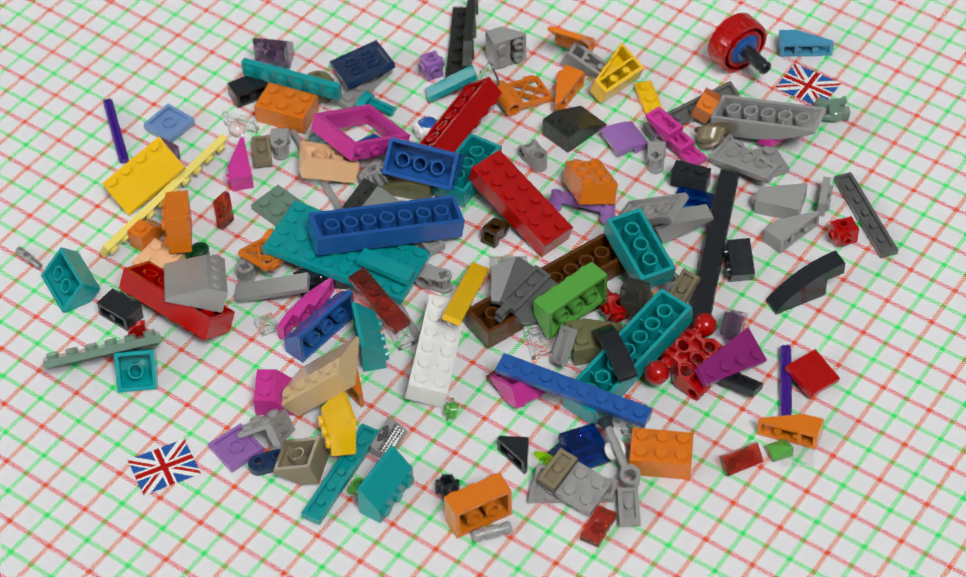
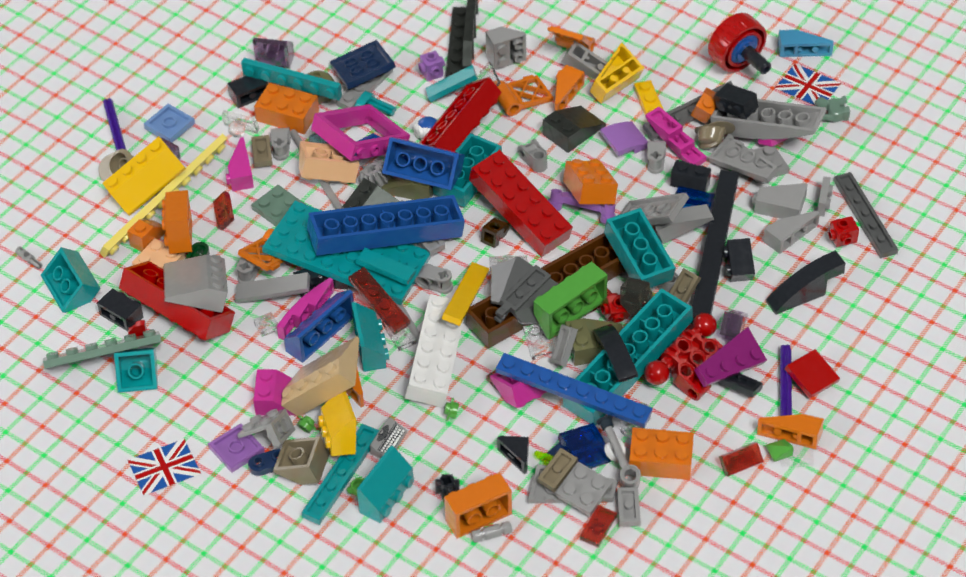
(113, 162): none -> dark tan piece
(306, 424): none -> bright green plate
(736, 101): none -> black brick

